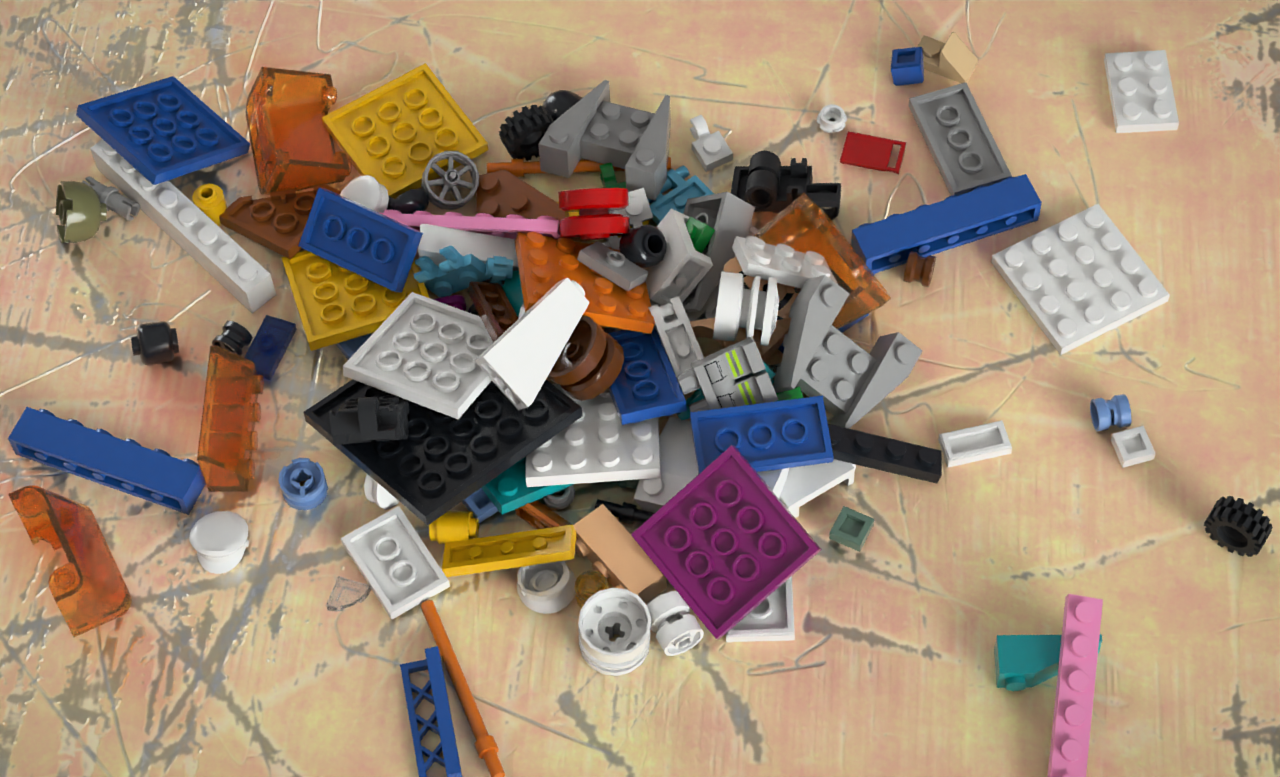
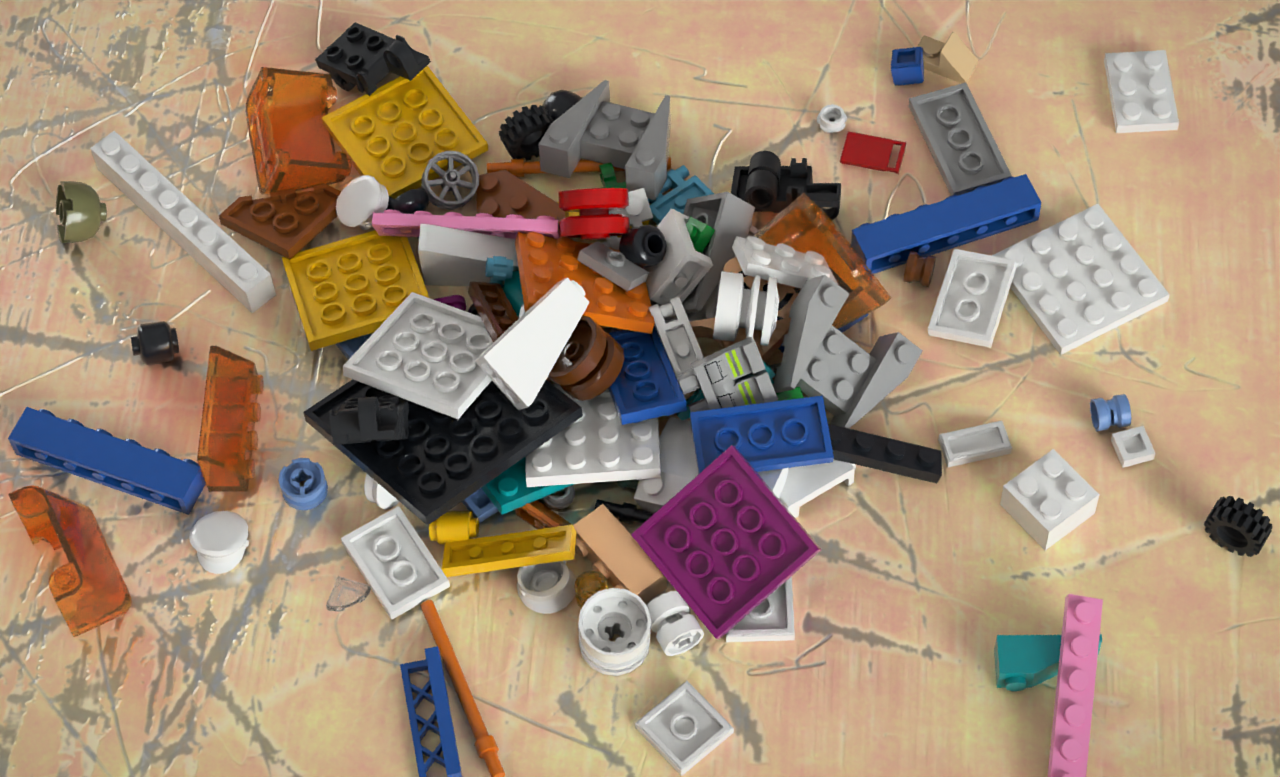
(114, 200): light grey pin -> none
(163, 130): blue plate -> none
(211, 201): yellow brick -> none
(233, 338): black wheel -> none
(270, 345): clear blue plate -> none
(360, 240): blue plate -> none
(367, 56): none -> black plate
(451, 274): medium azure plate -> none
(684, 728): none -> white tile
(709, 148): white plate -> none
(851, 528): sand green plate -> none
(972, 298): none -> white plate
(1049, 499): none -> white brick

